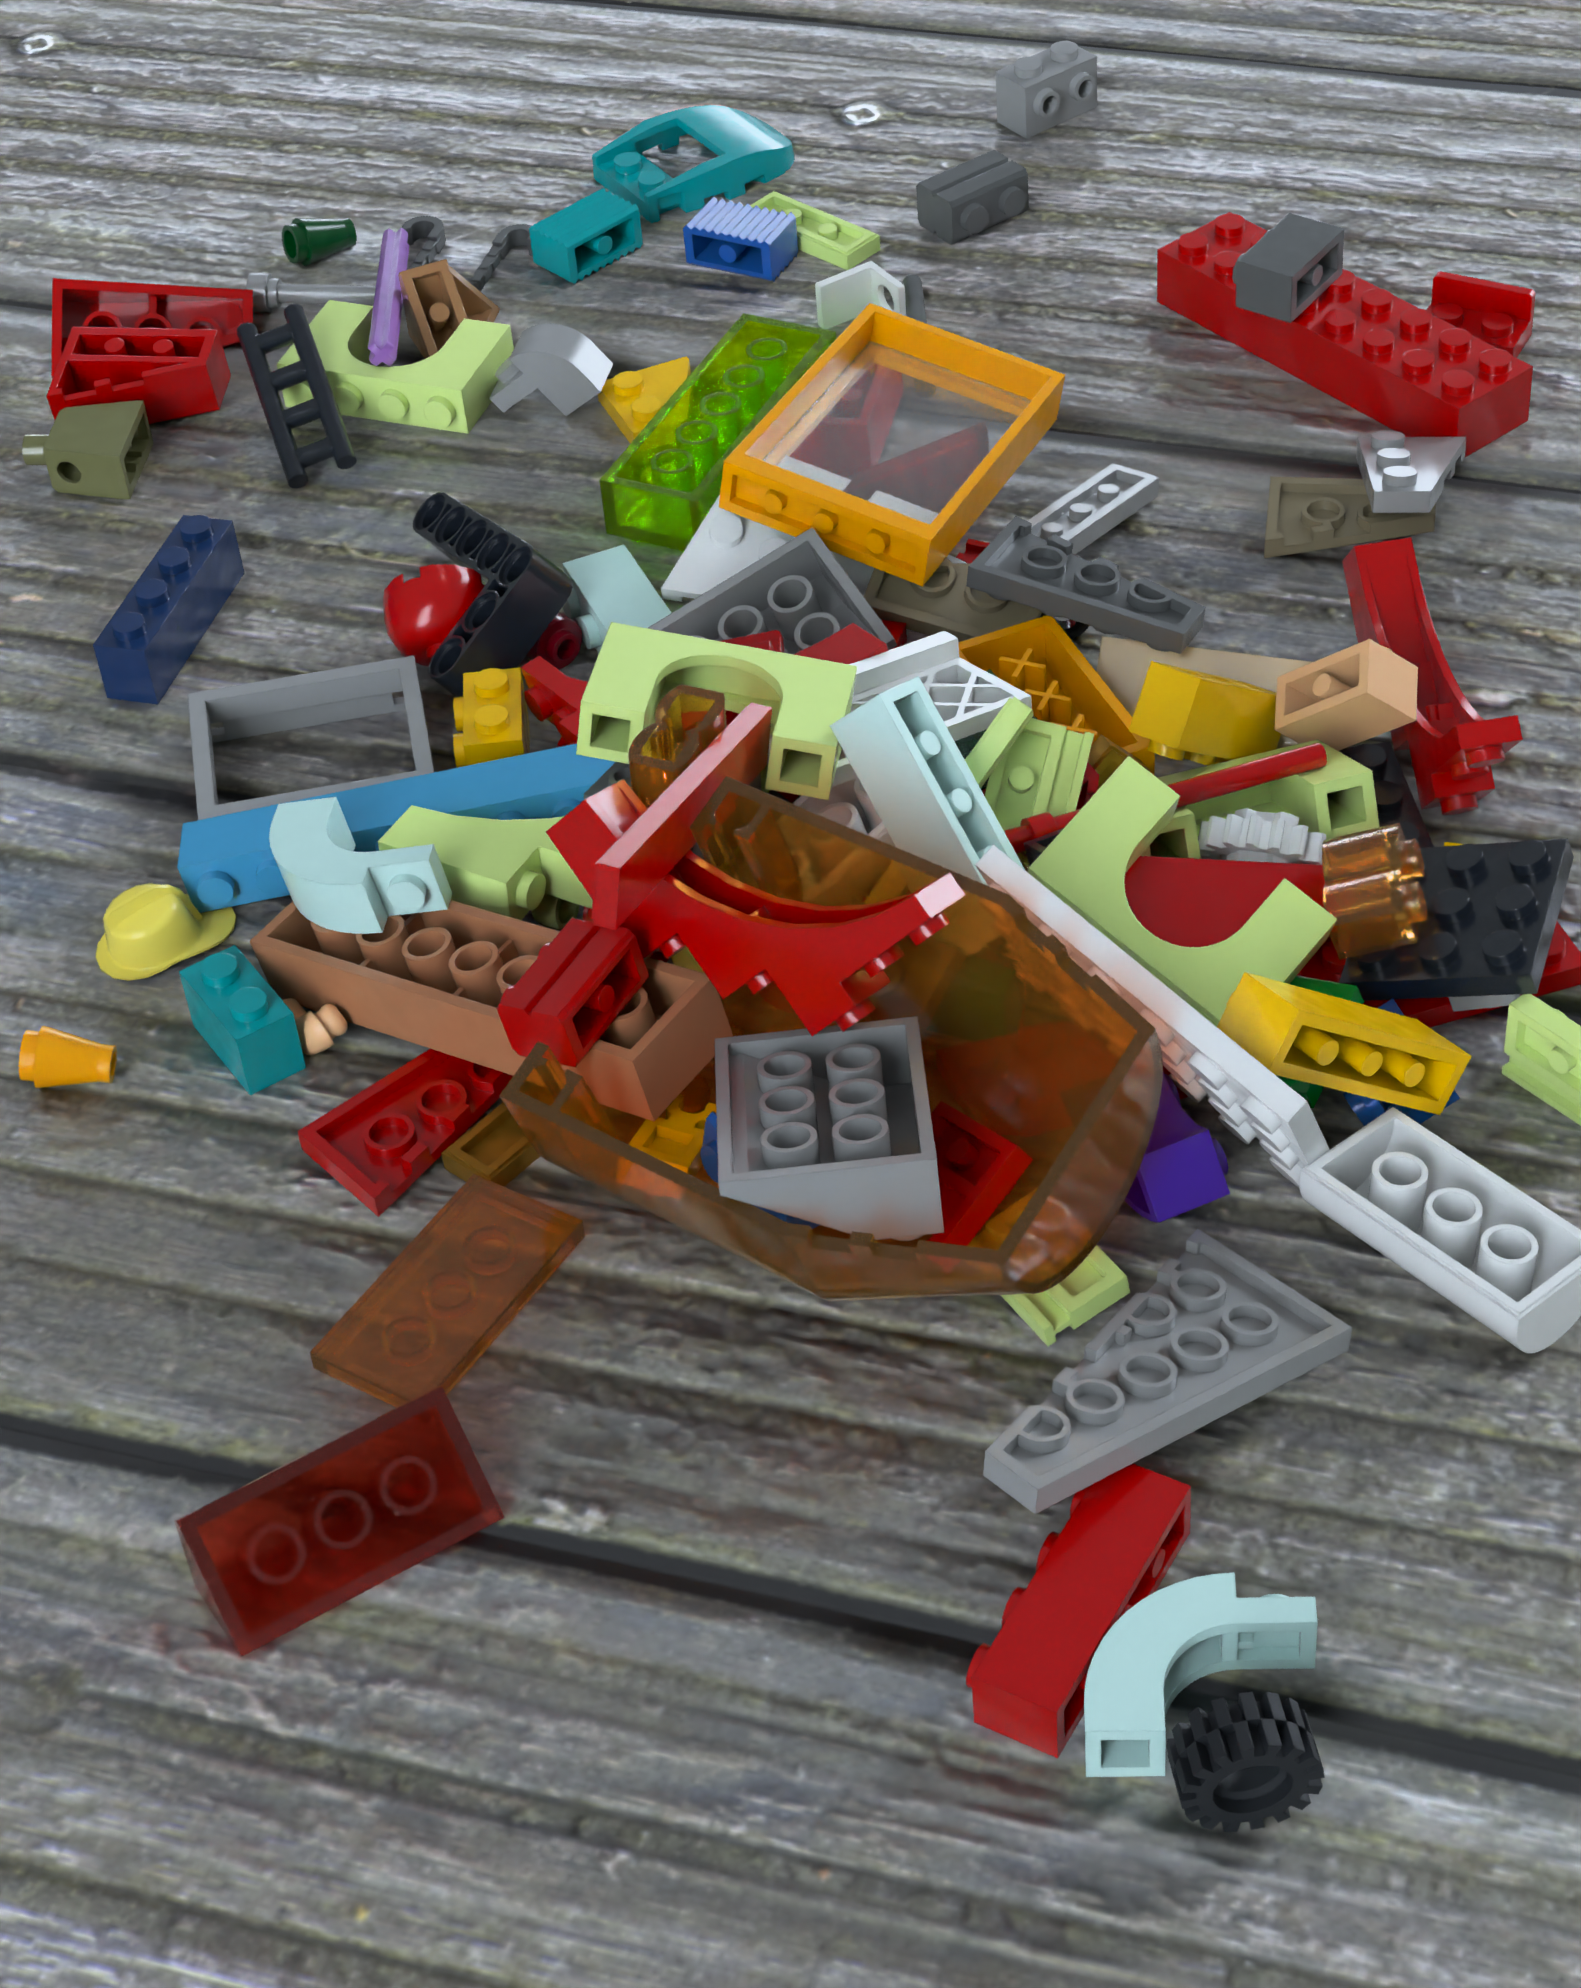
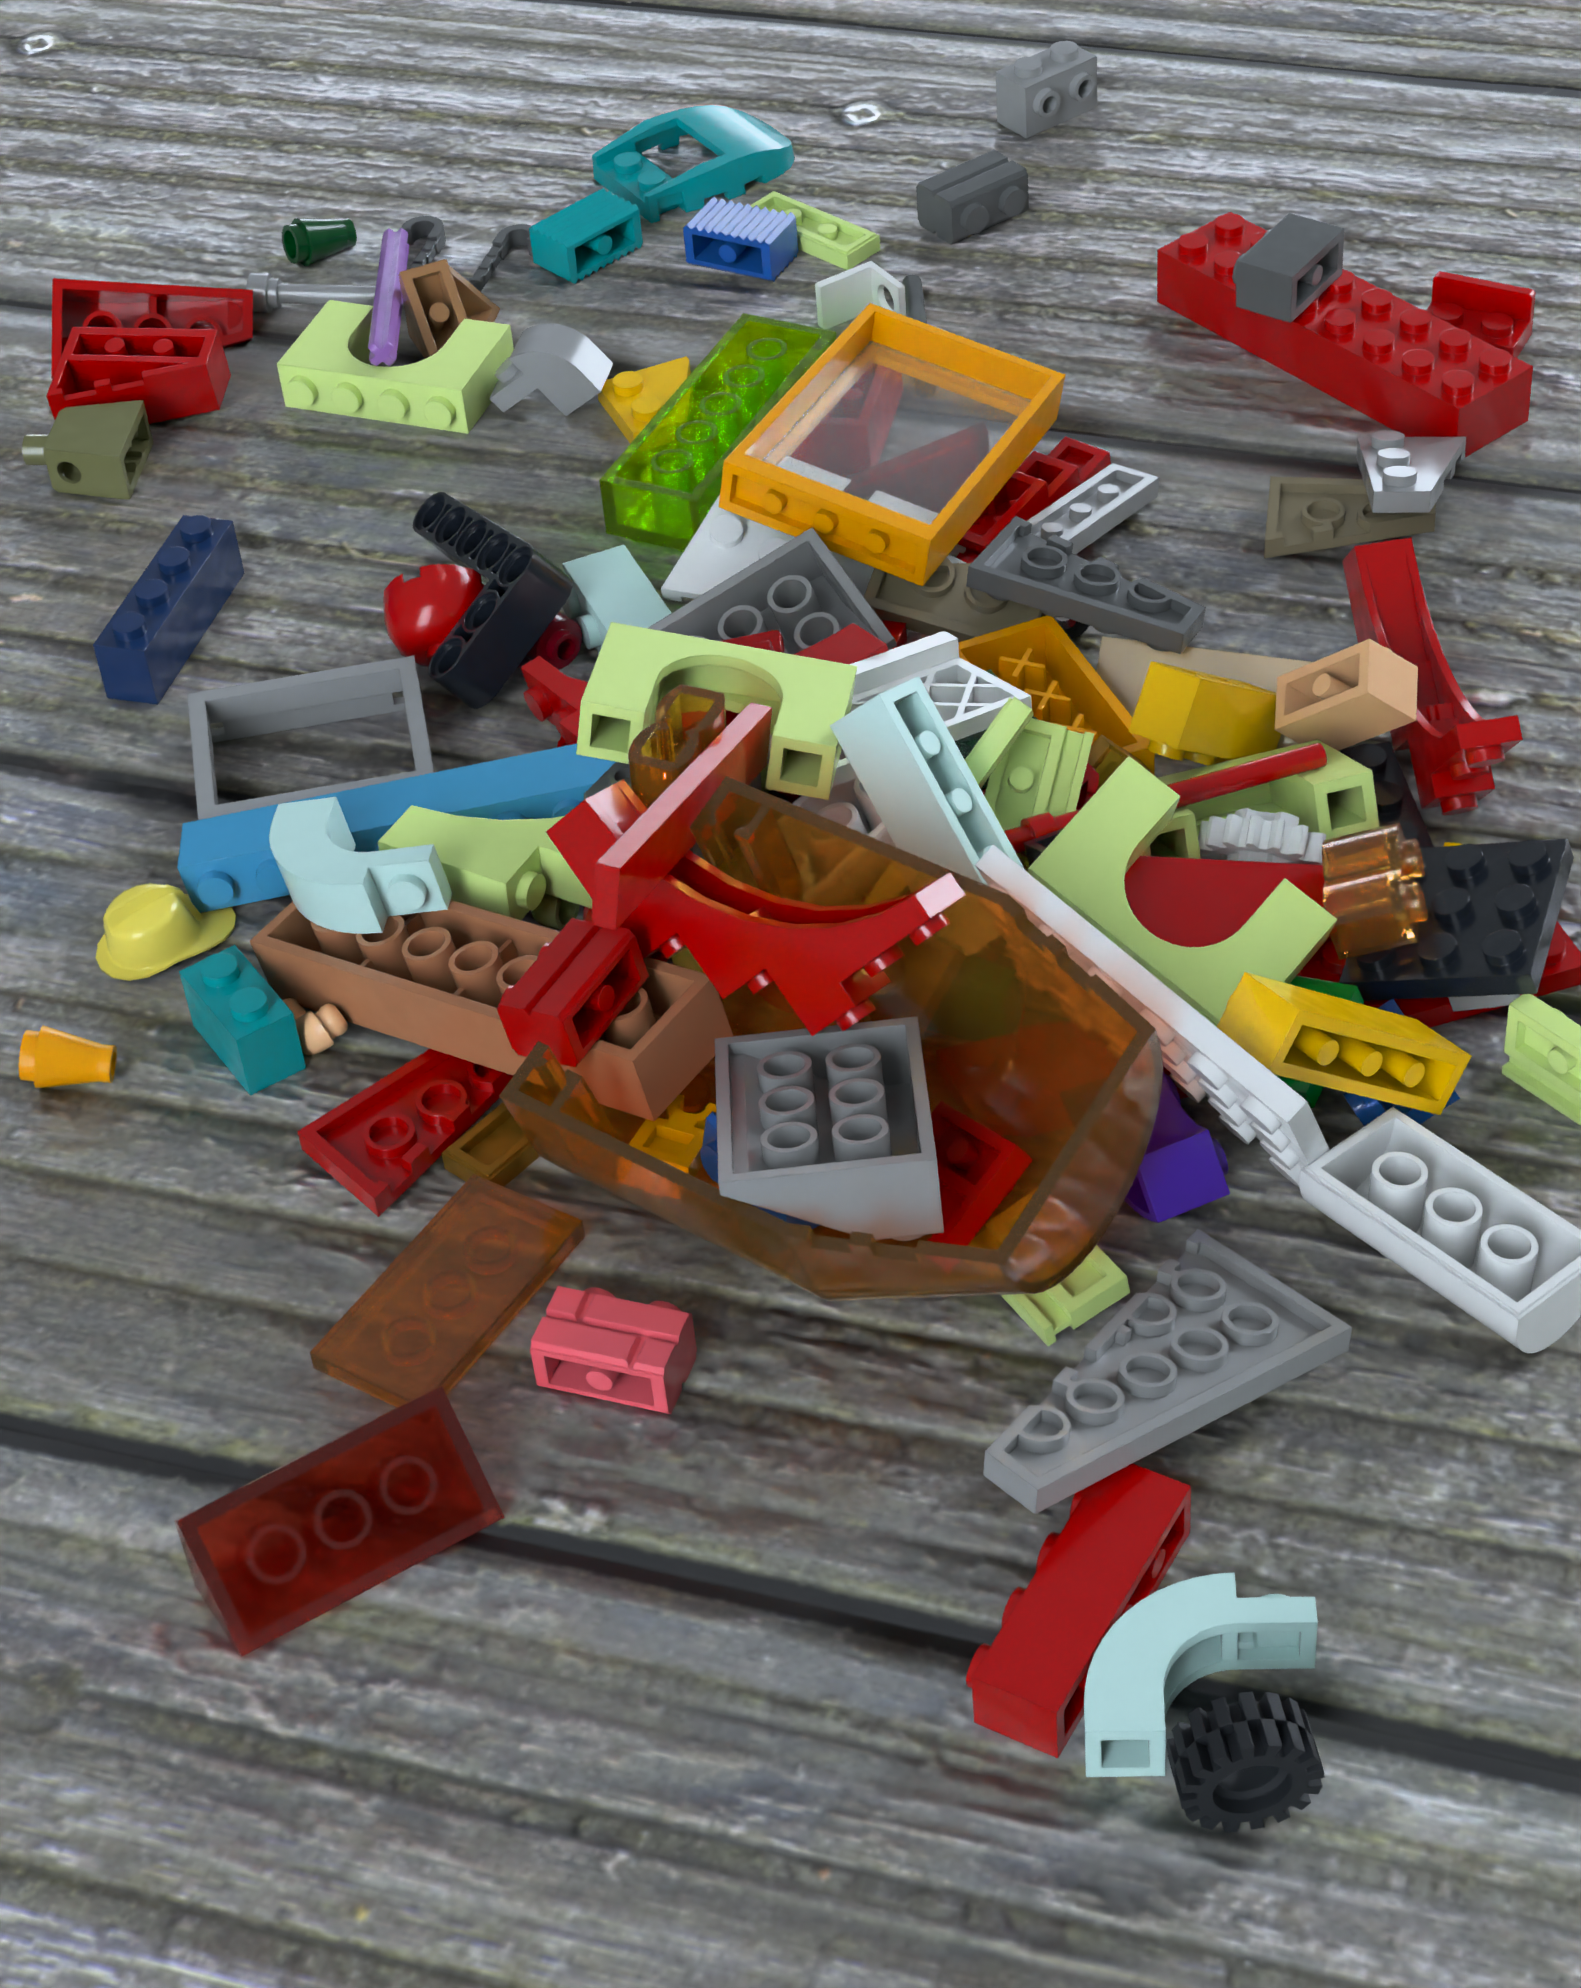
(322, 406): black bar -> none
(491, 717): yellow brick -> none
(614, 1348): none -> coral brick
(1036, 486): none -> red slope

